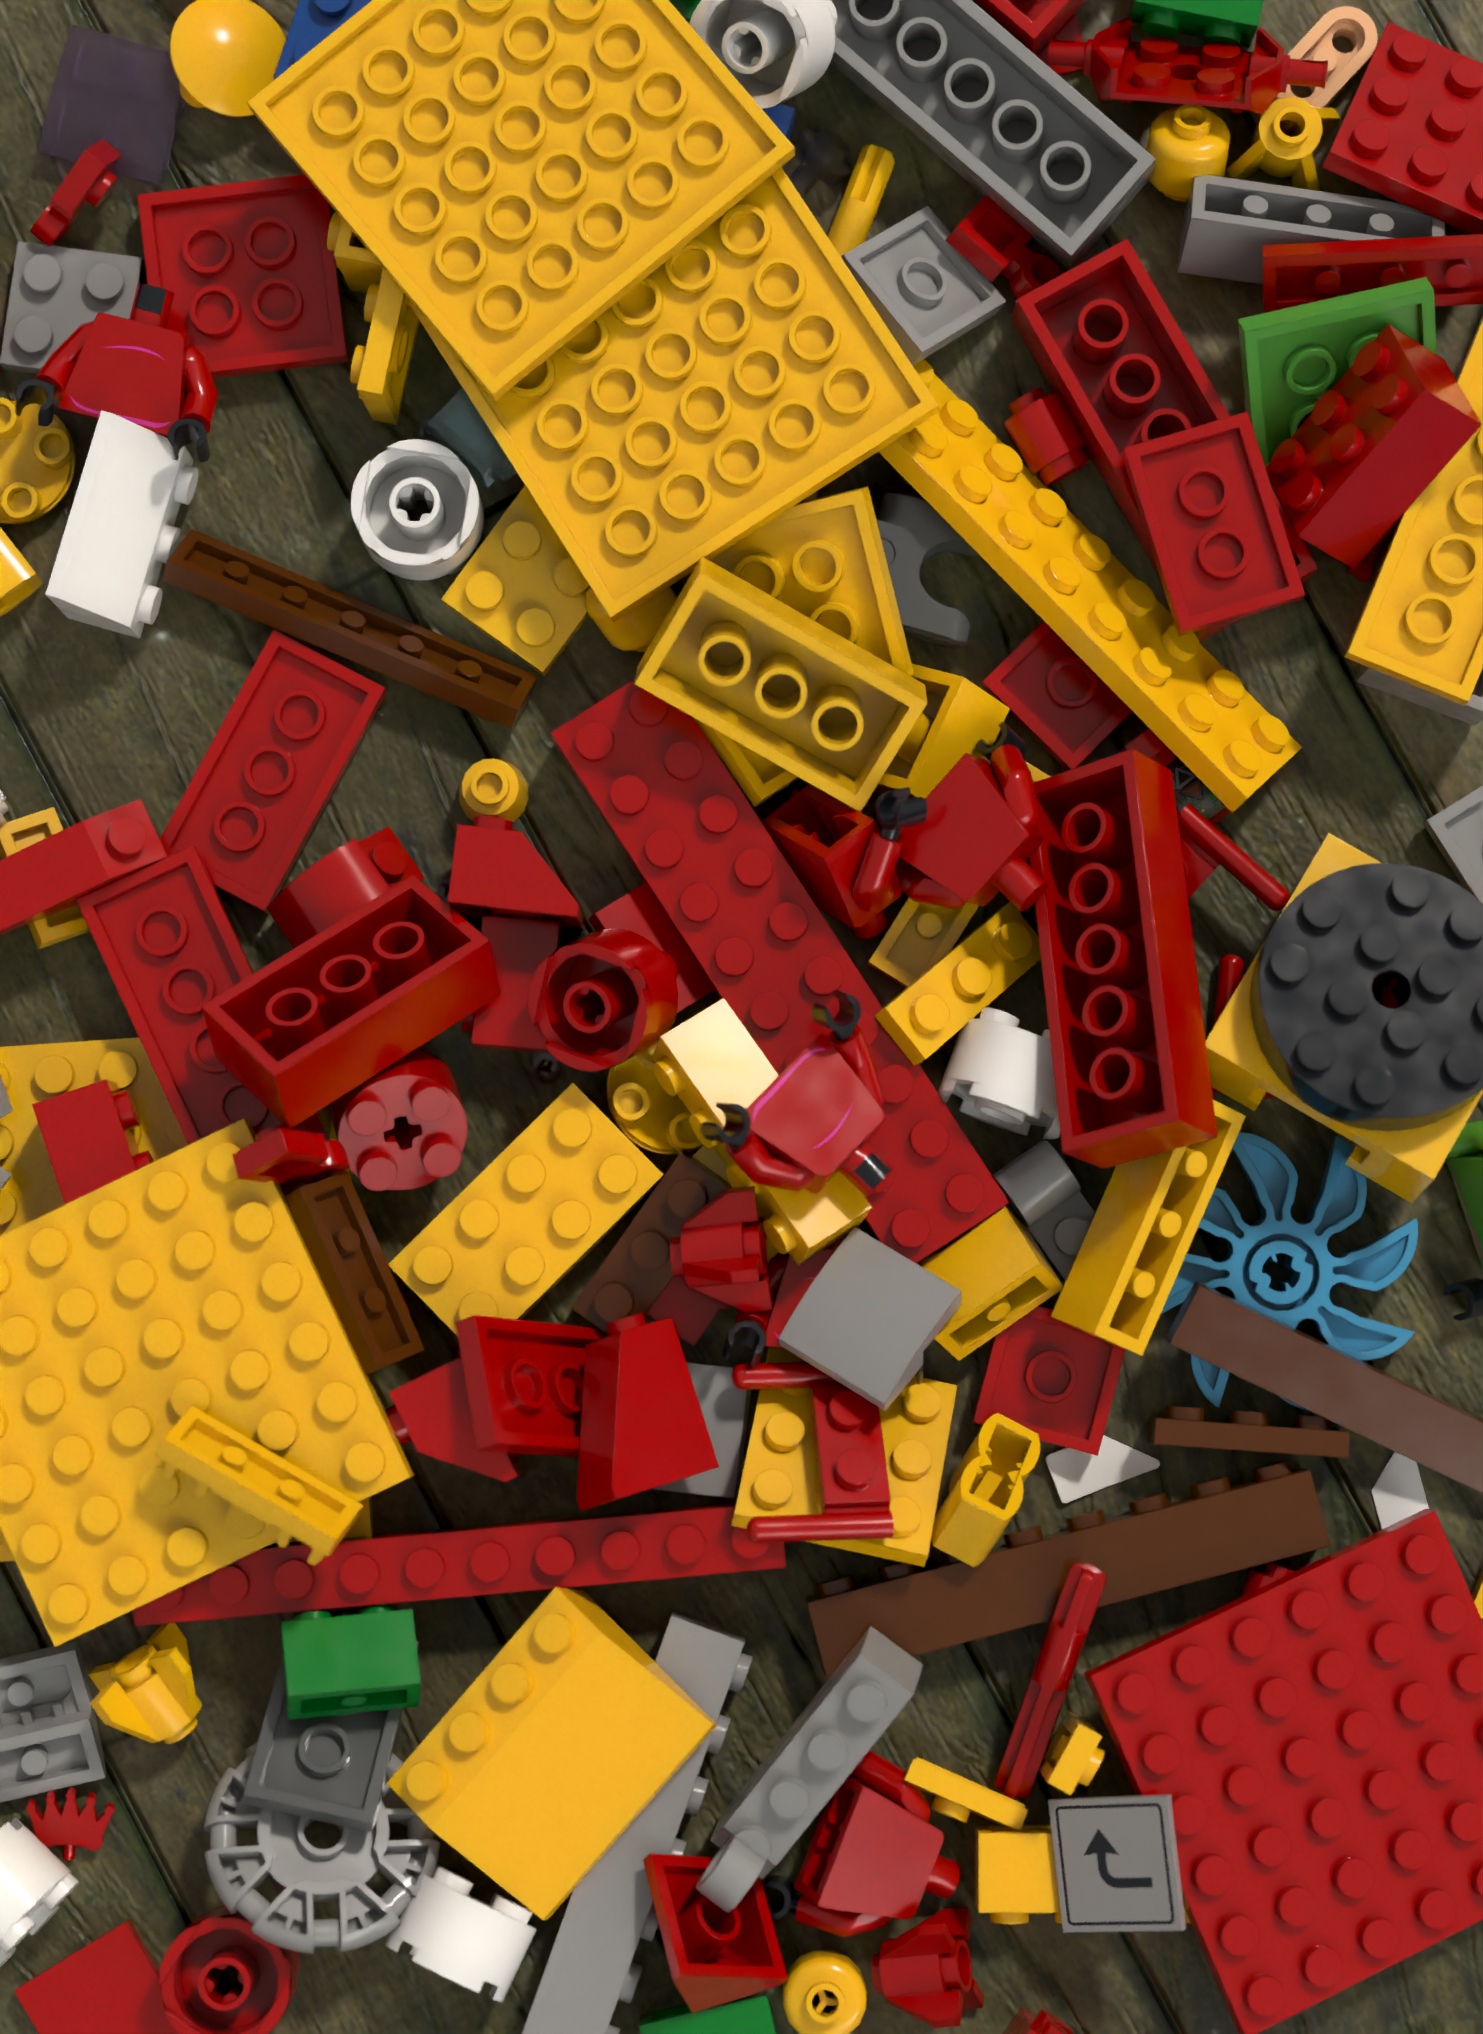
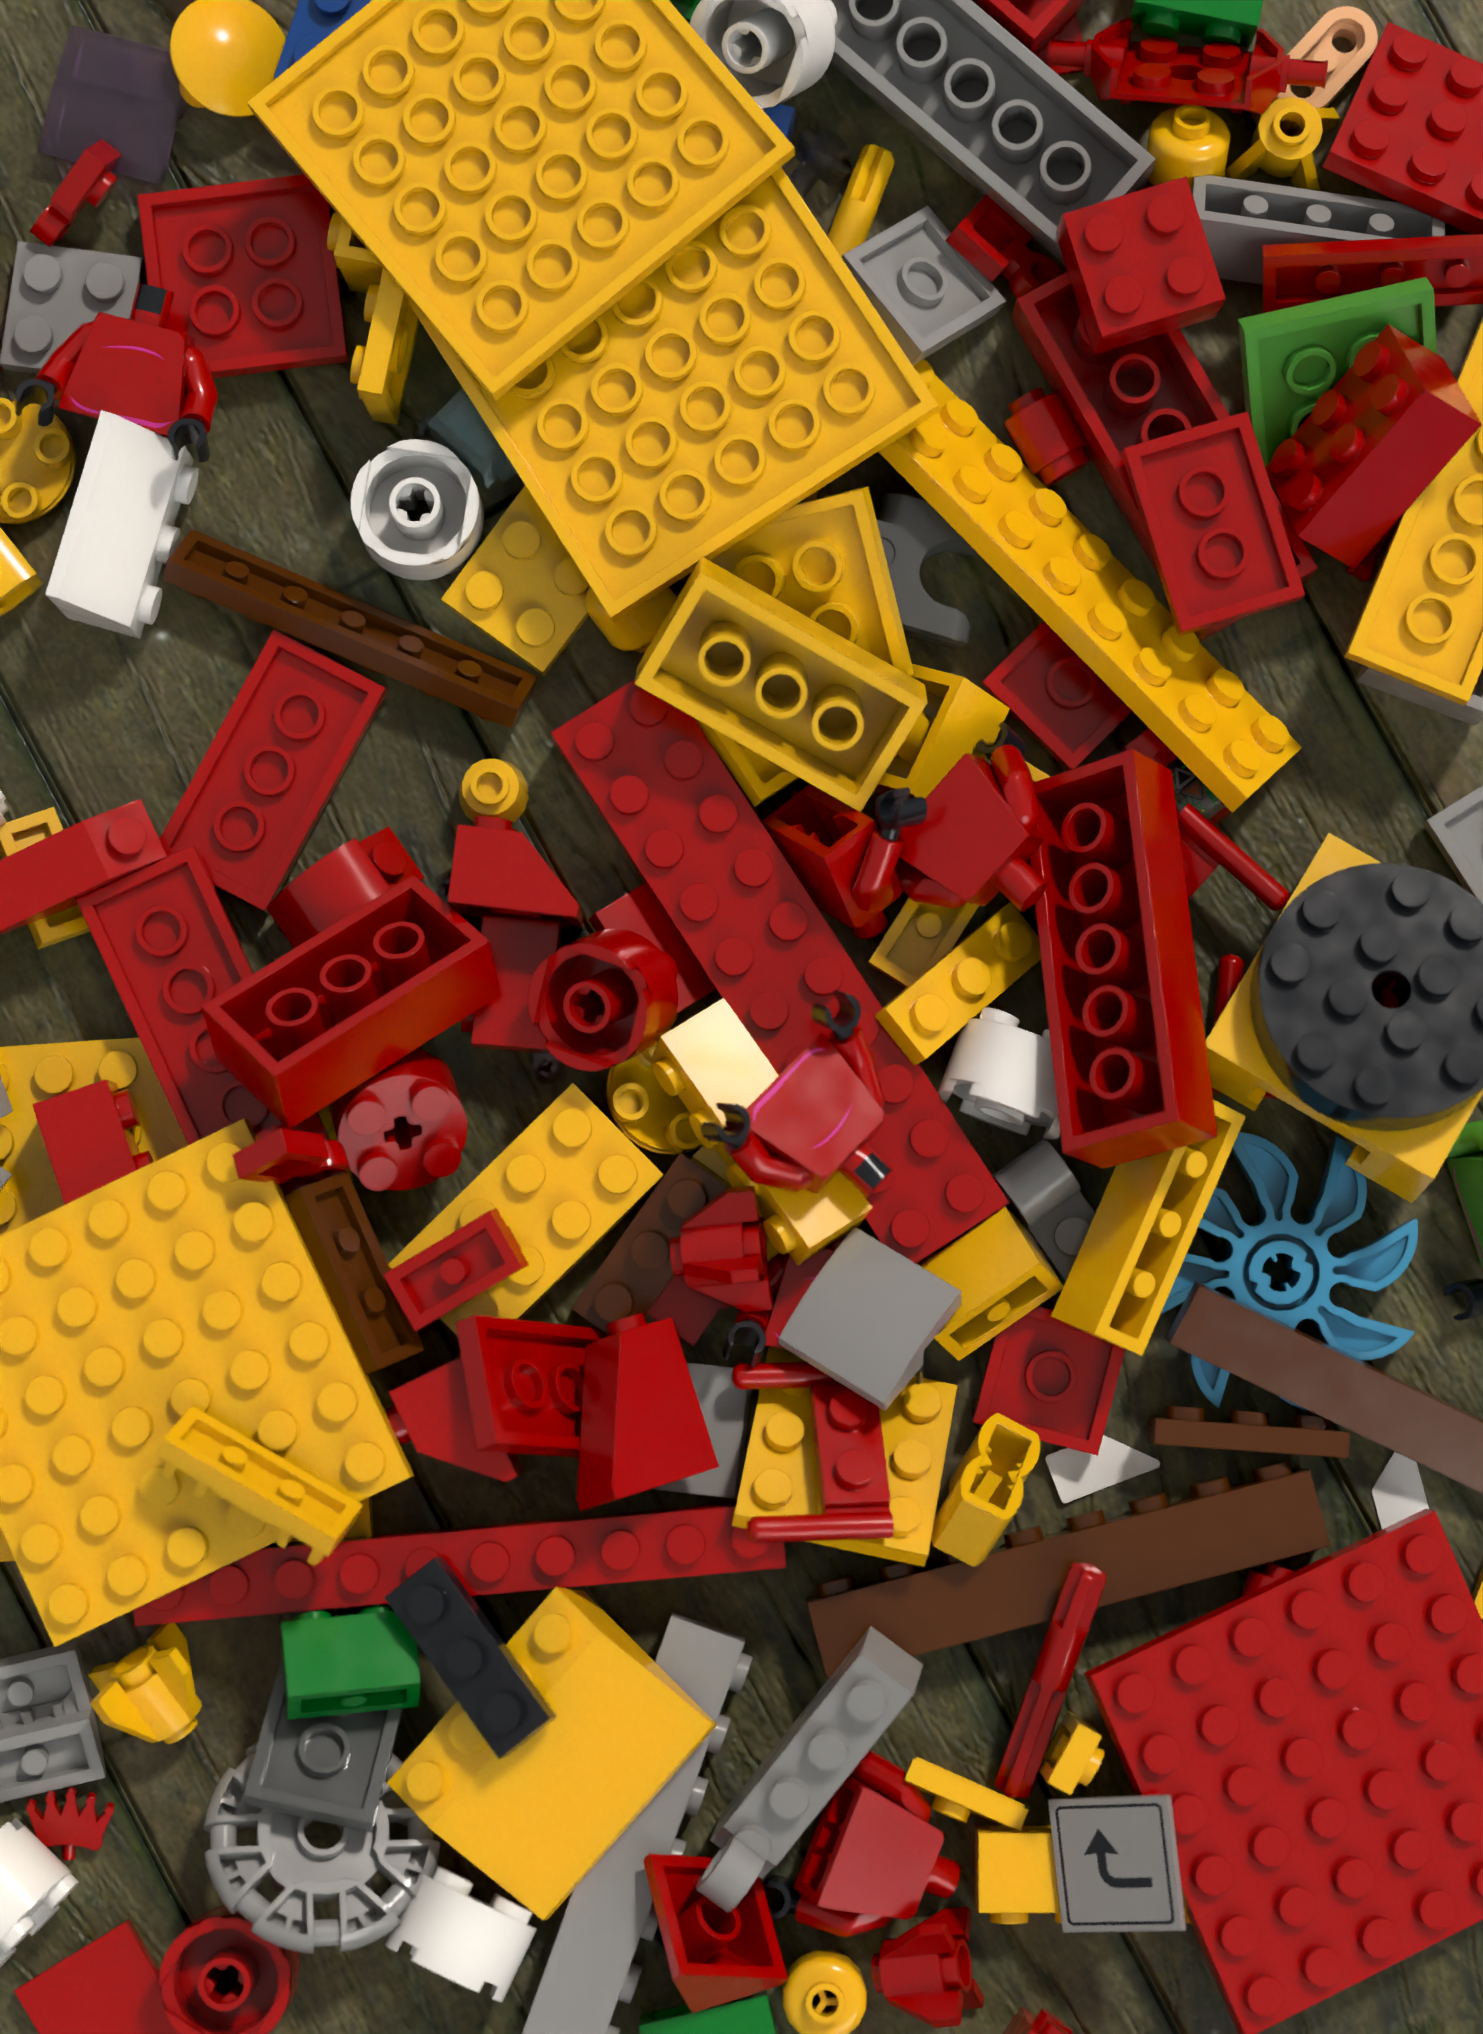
(456, 1269): none -> red plate
(470, 1657): none -> black plate
(1140, 265): none -> red brick

